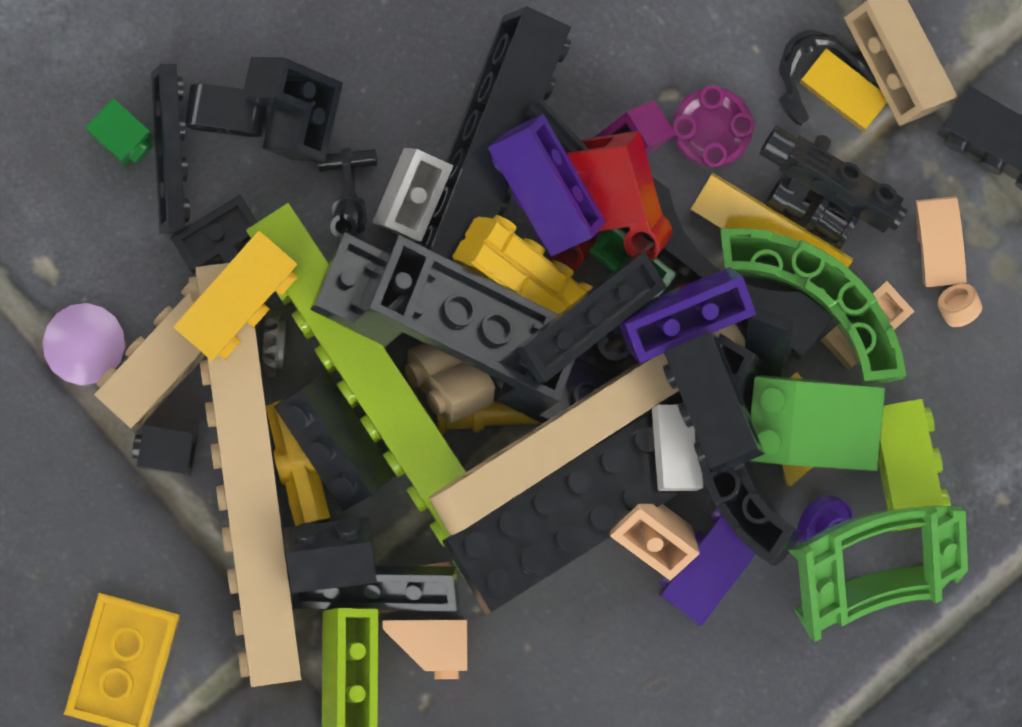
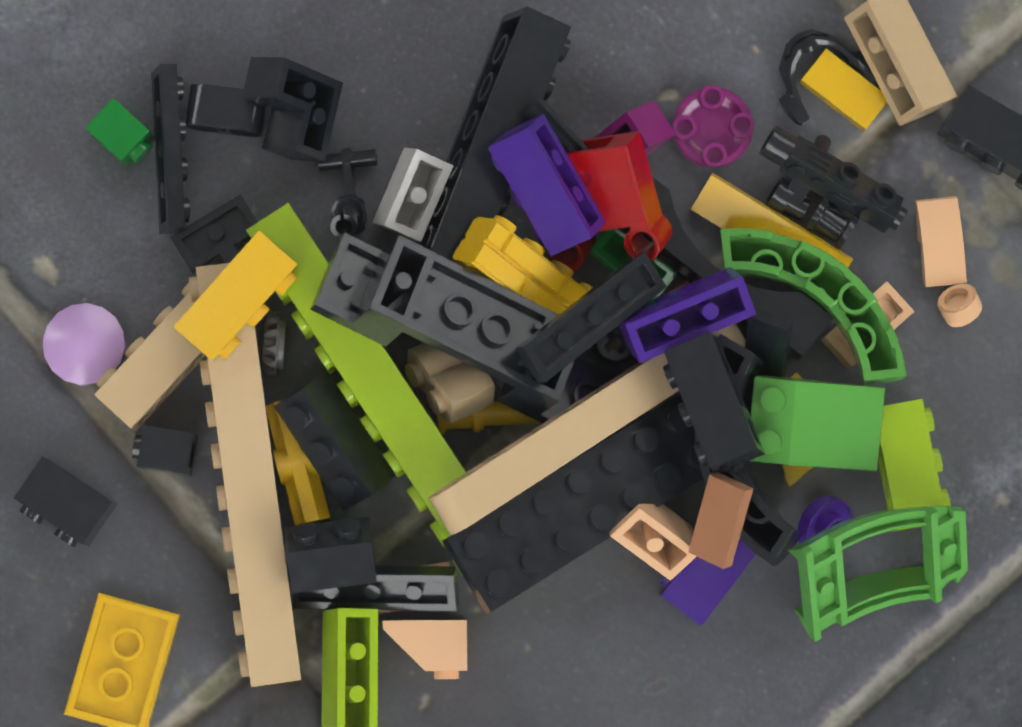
(64, 502): none -> black brick
(674, 451): white tile -> none
(720, 520): none -> nougat tile

